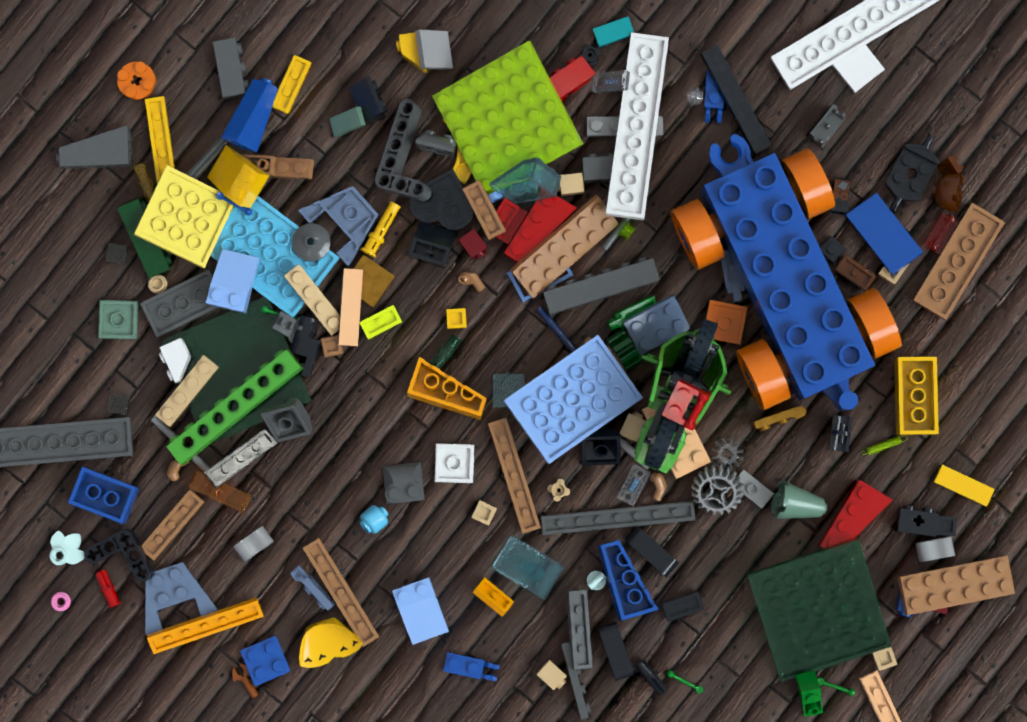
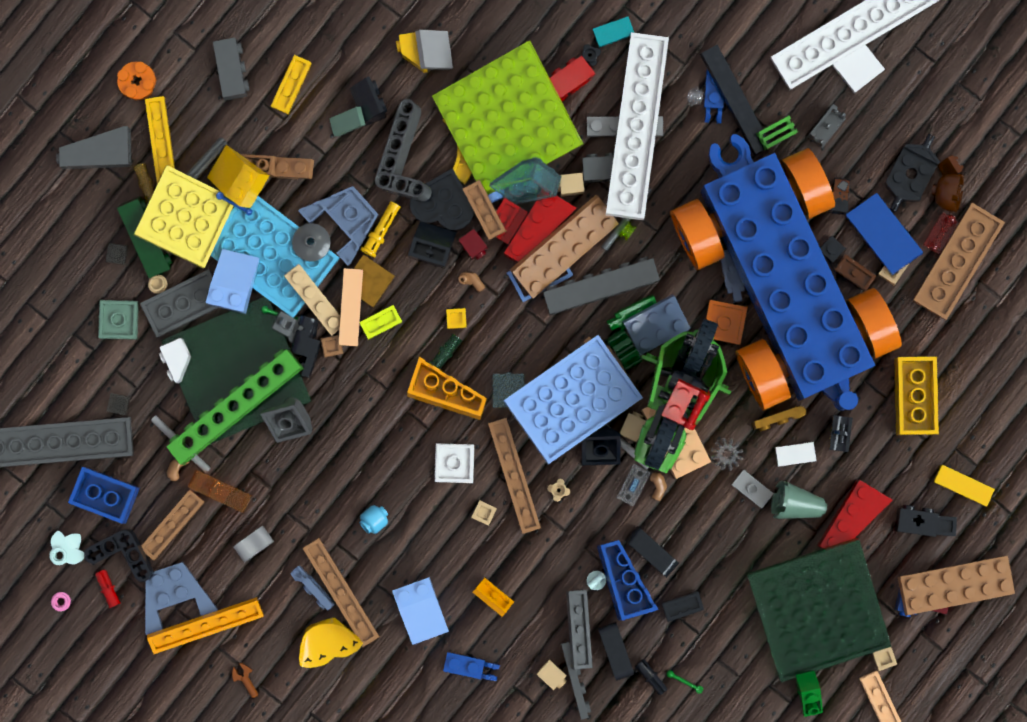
(187, 391): tan plate -> none
(240, 458): tile -> none
(251, 116): blue slope -> none
(265, 661): blue plate -> none
(403, 483): dark grey slope -> none
(436, 144): dark grey slope -> none
(528, 567): clear light blue slope -> none
(556, 329): dark blue bar -> none
(610, 81): clear tile -> none
(617, 518): dark grey tile -> none
(728, 481): light grey gear -> none
(789, 126): none -> bright green tile
(795, 454): none -> white tile
(851, 692): green hinge -> none
(883, 445): lime piece -> none
(935, 549): light grey axle -> none

